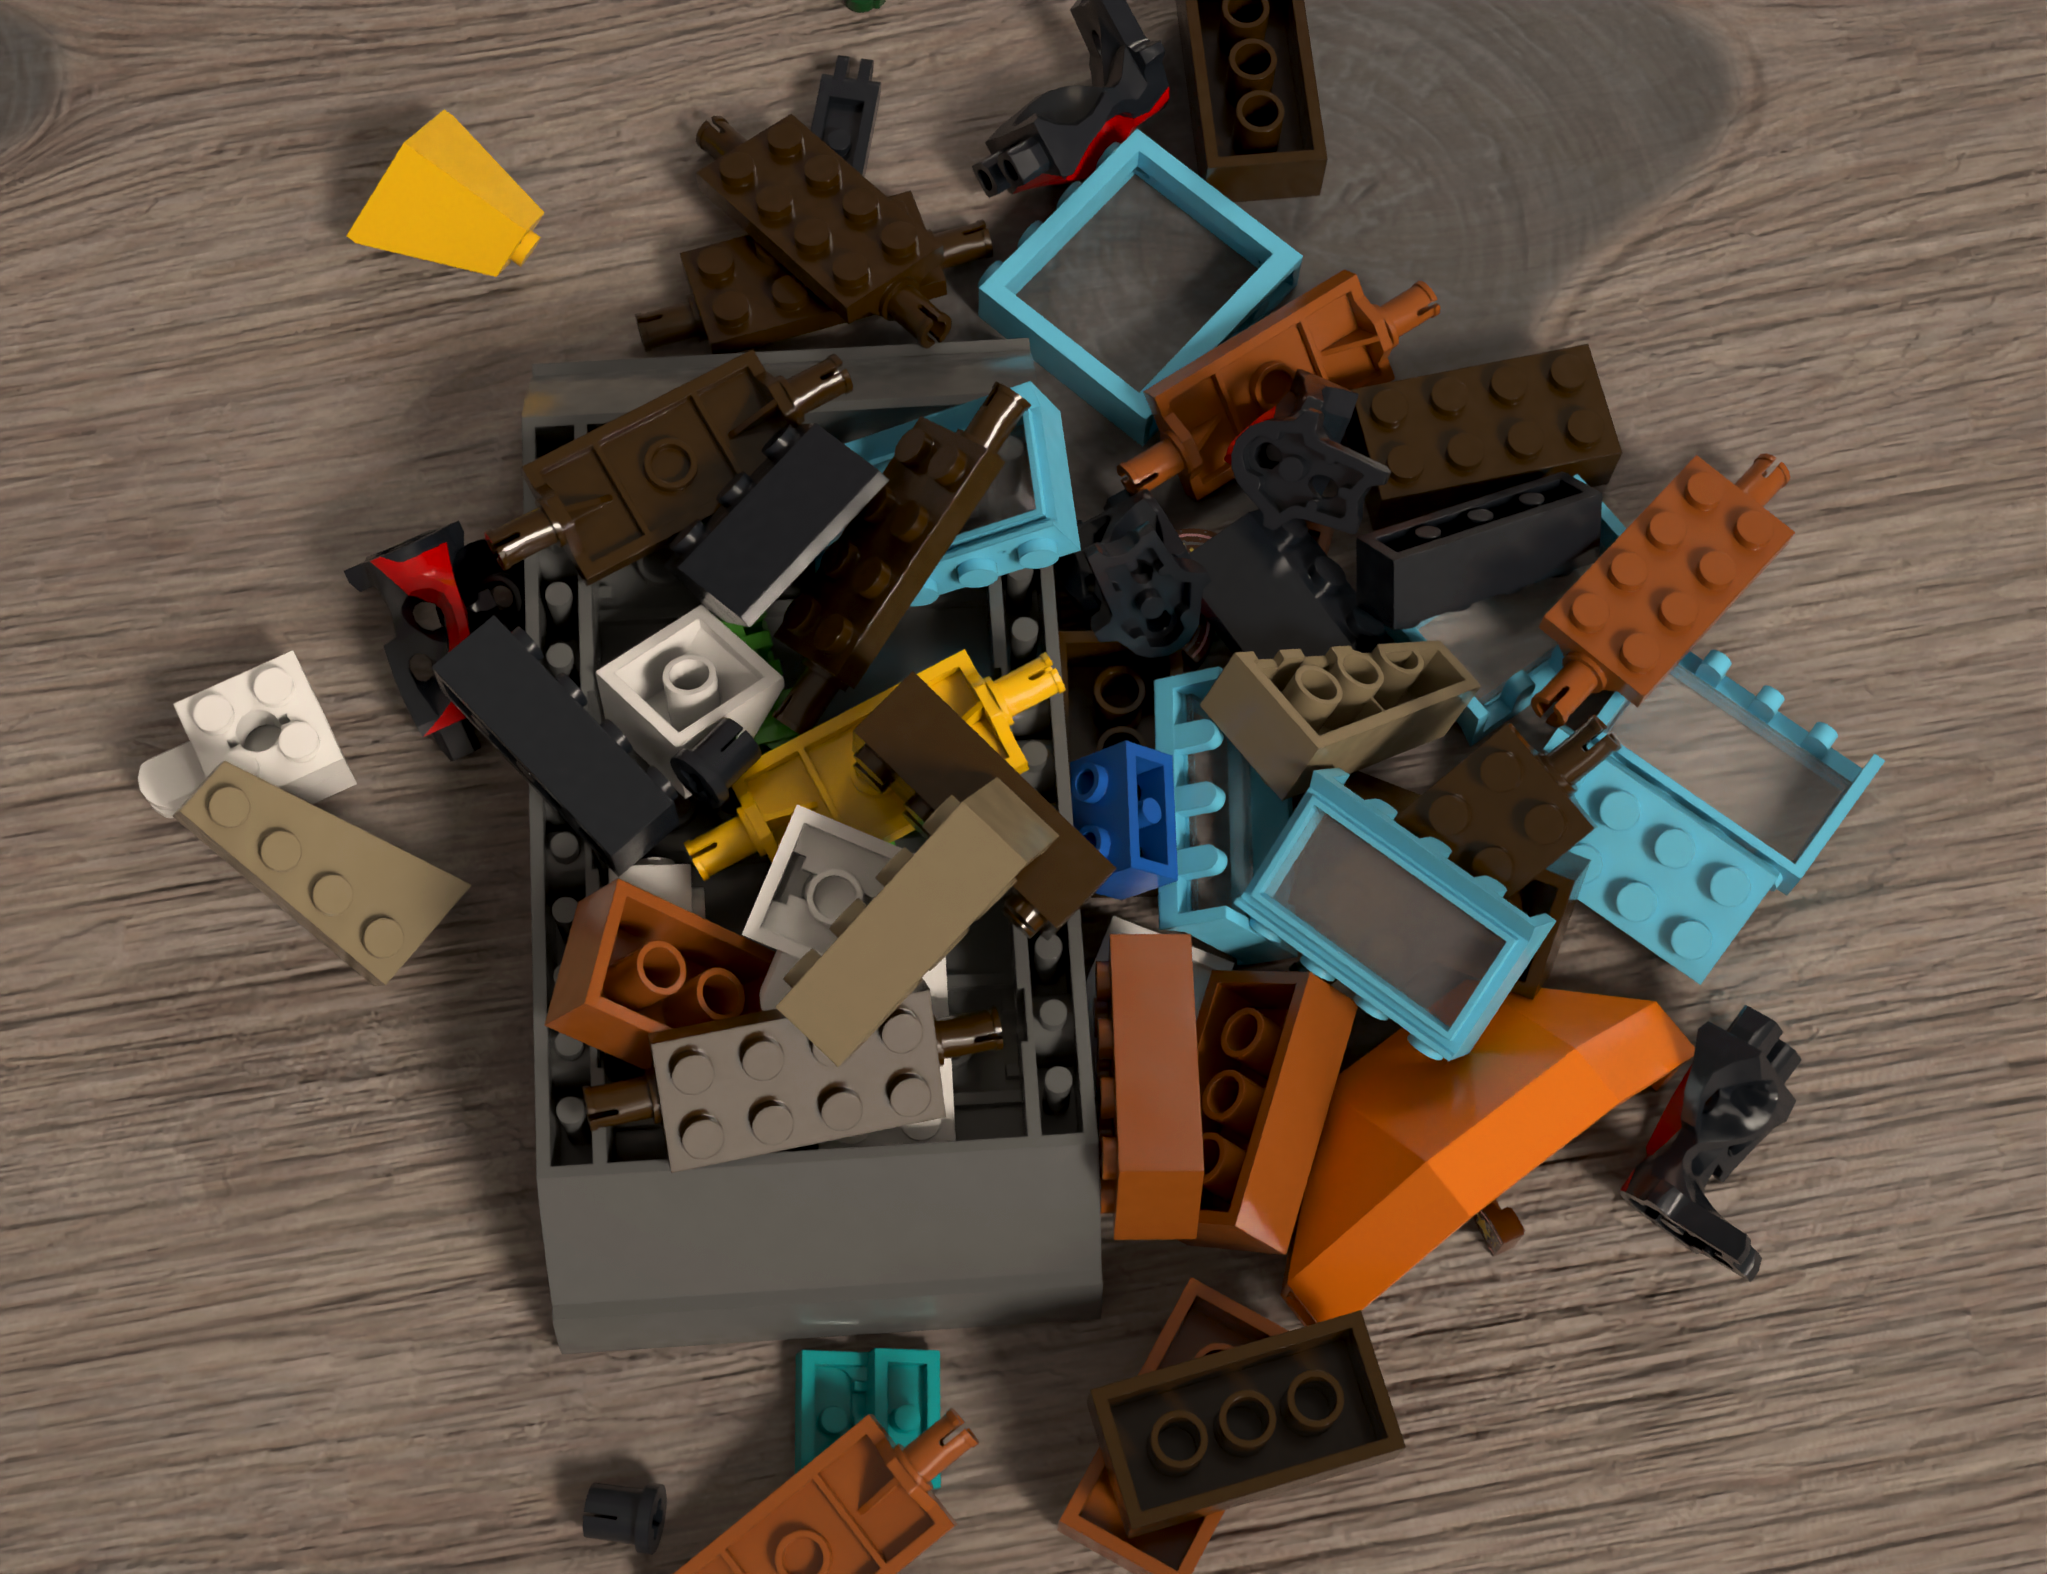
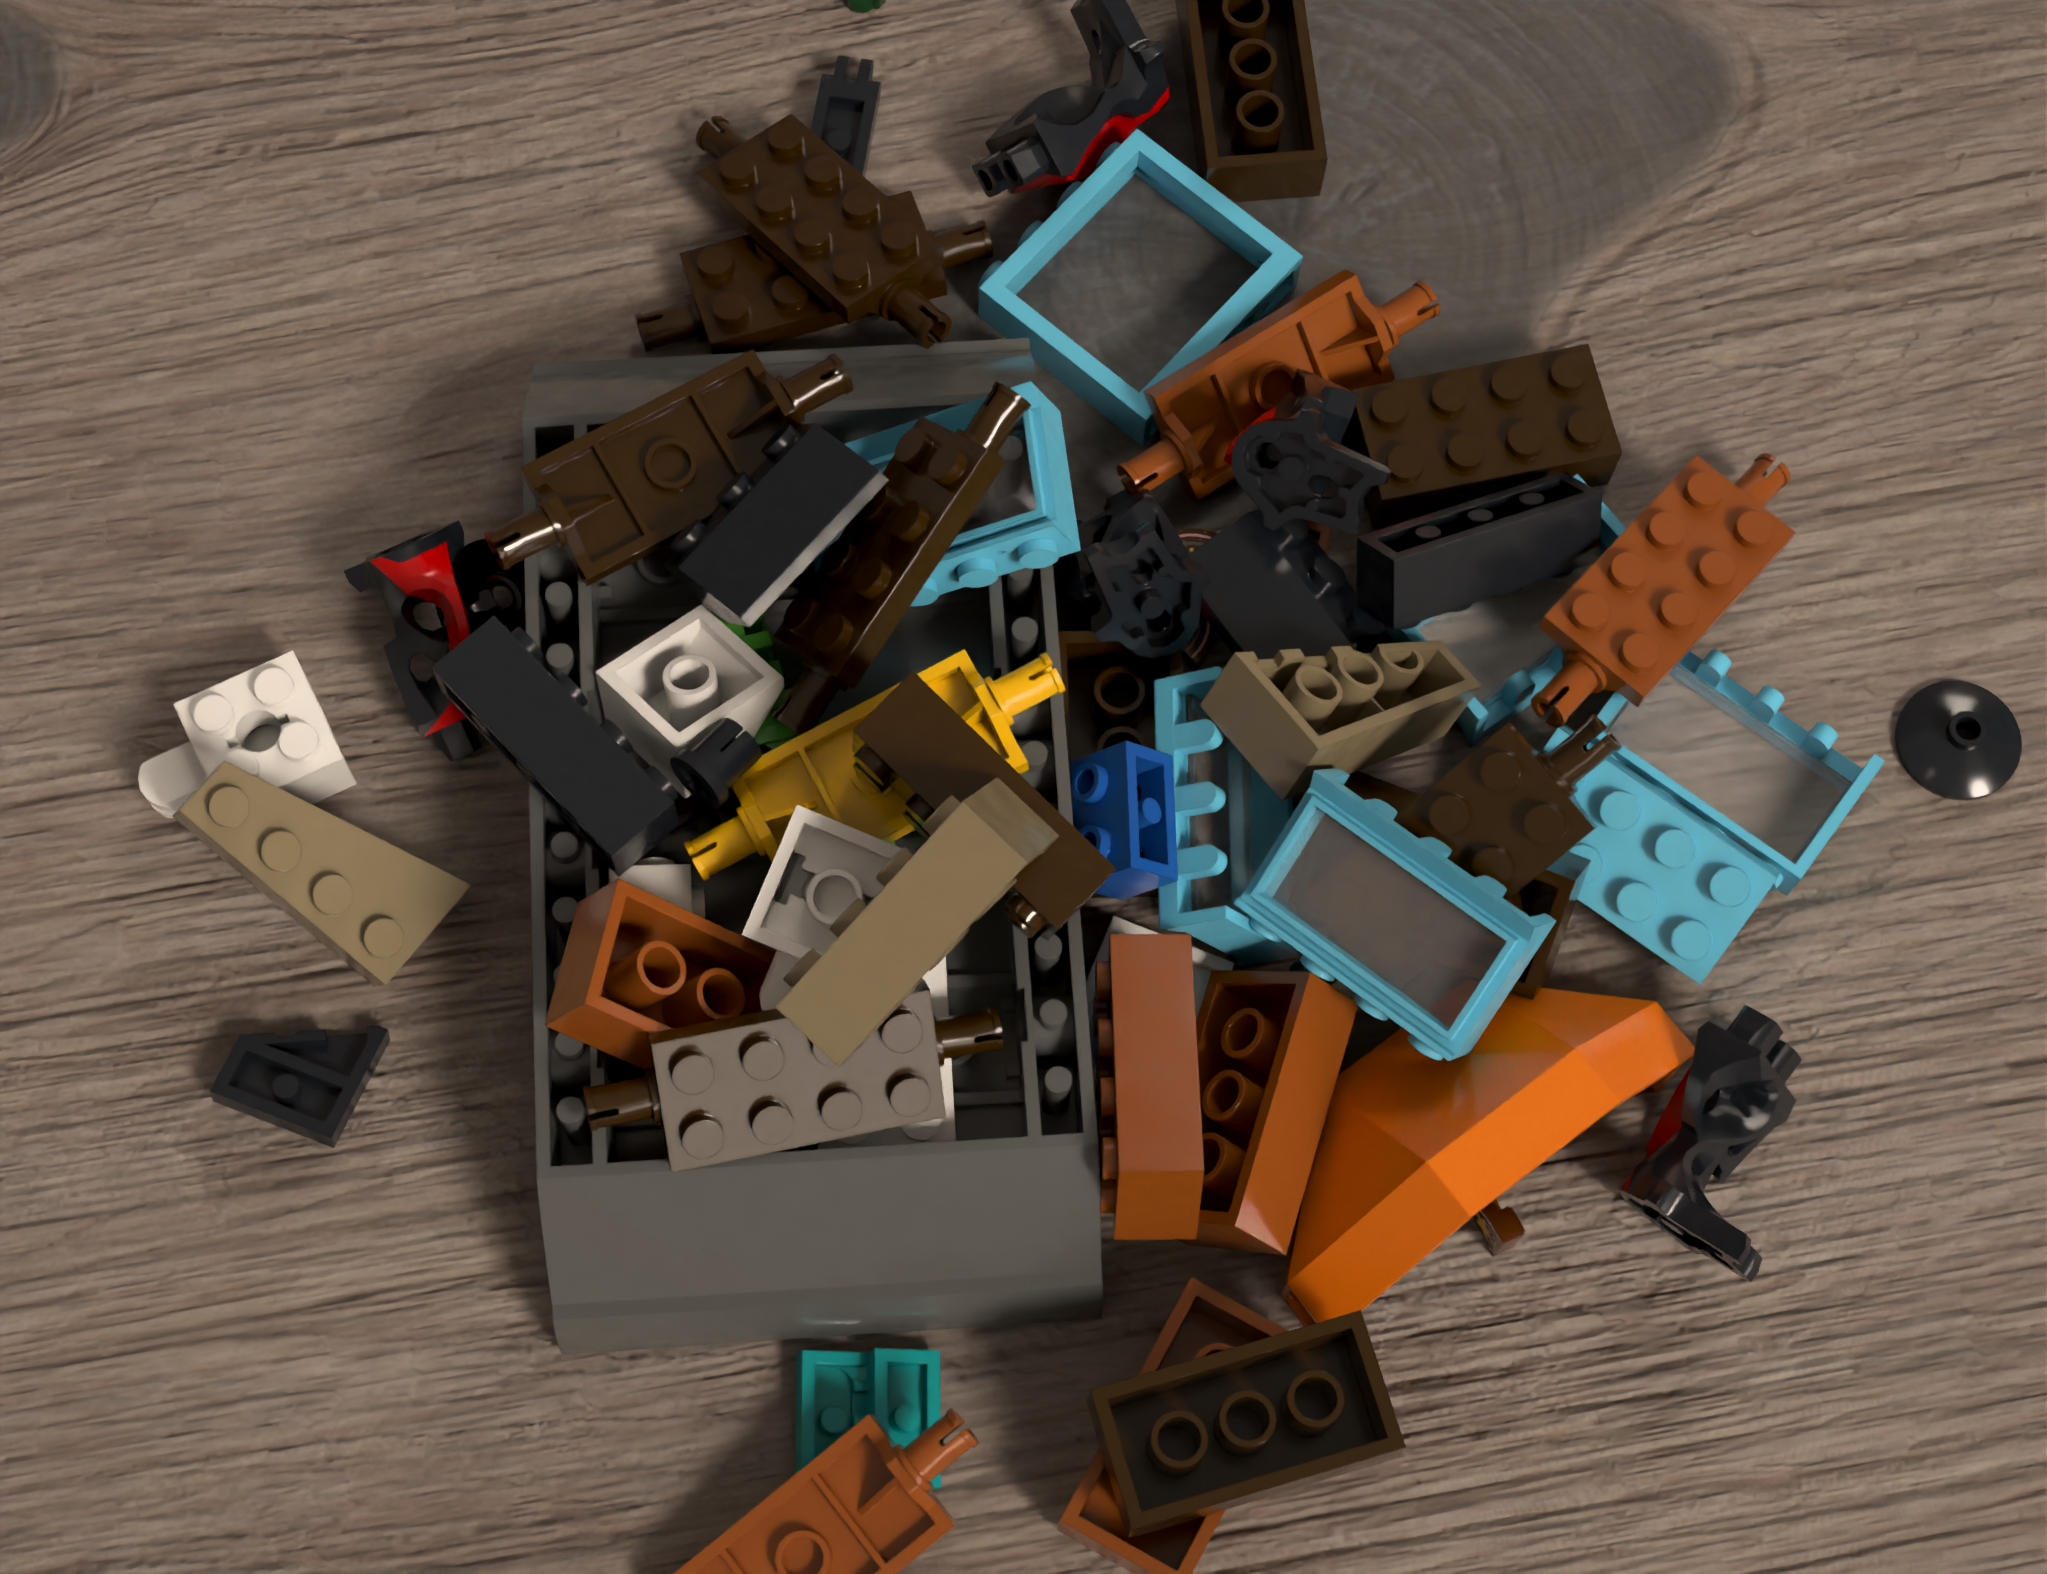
(300, 1079): none -> black wing
(449, 204): yellow slope -> none
(626, 1515): black bush -> none
(1944, 760): none -> black dish

